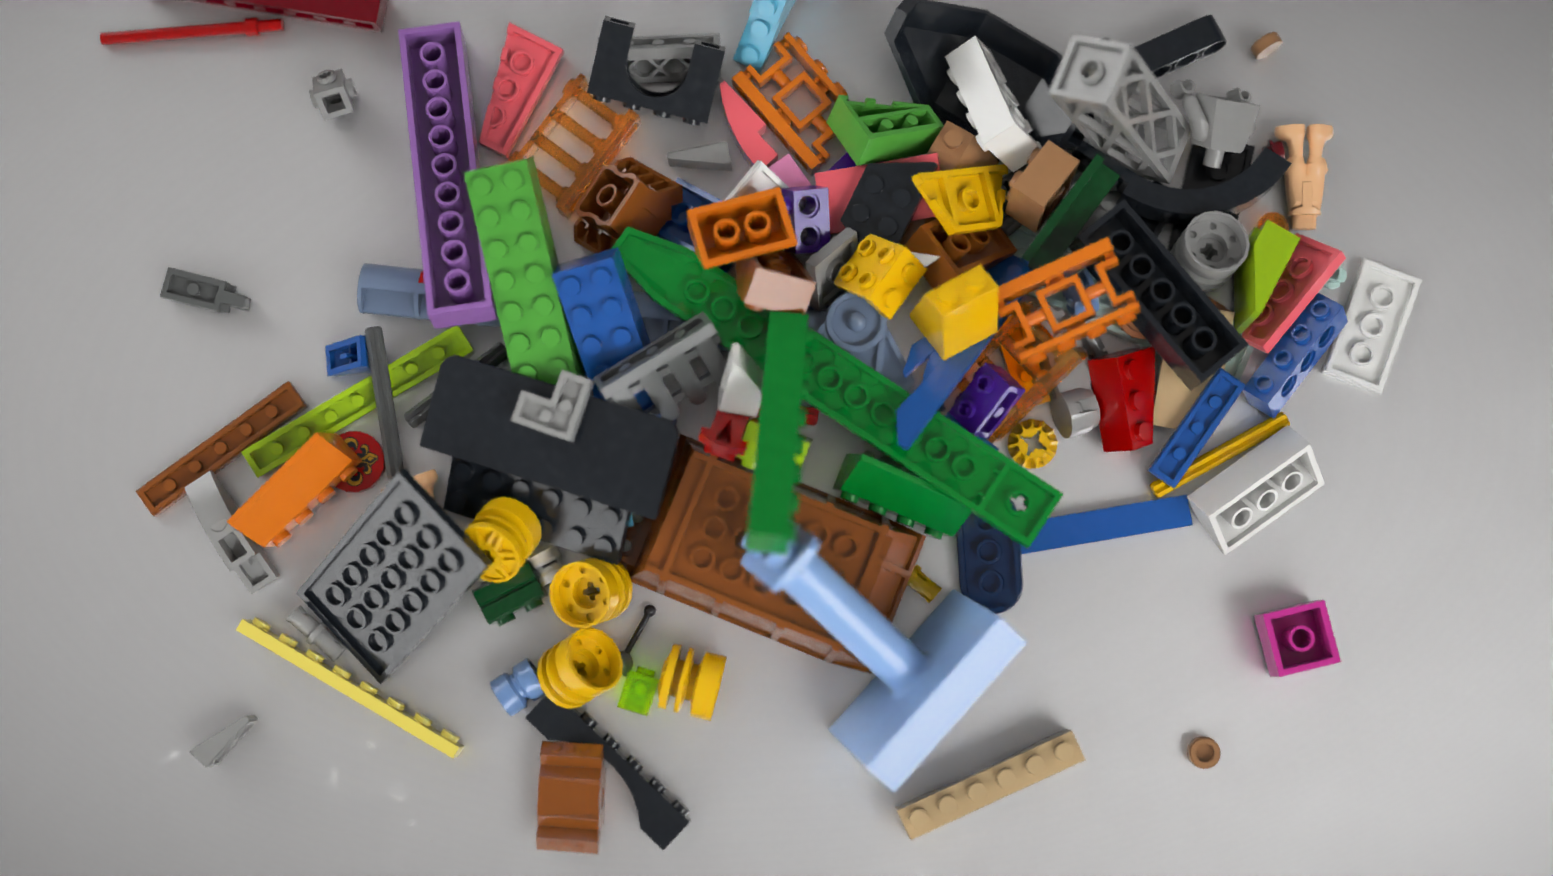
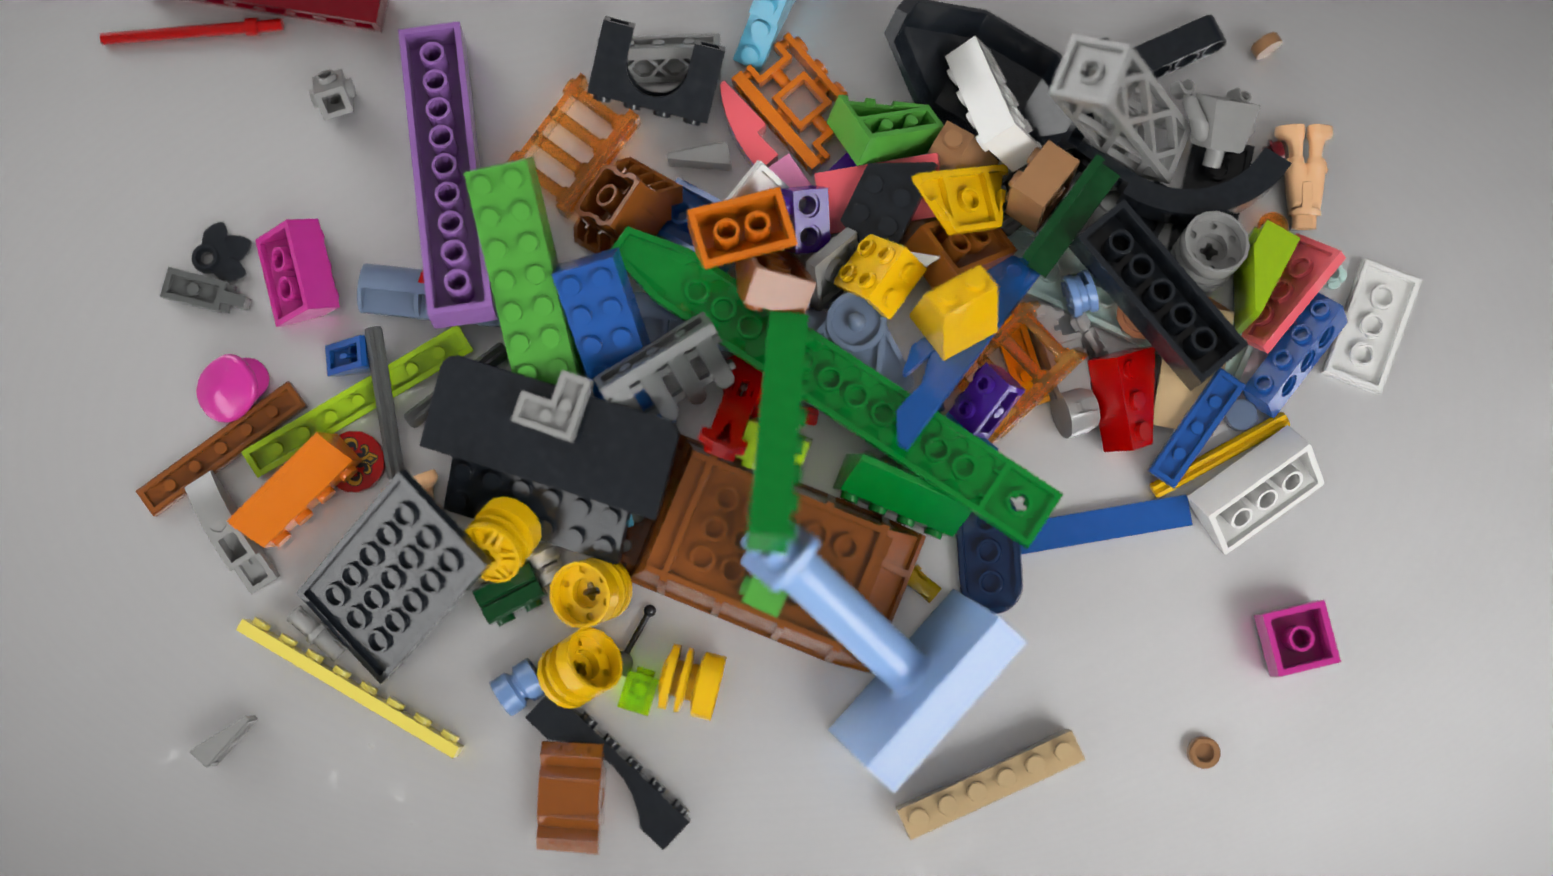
(226, 253): none -> black plate
(231, 387): none -> dark pink piece
(297, 271): none -> dark pink slope
(520, 81): coral wing -> none
(740, 384): white slope -> none
(762, 597): none -> bright green brick
(1018, 447): yellow gear -> none
(1053, 278): orange fence -> none
(1241, 415): none -> sand blue tile

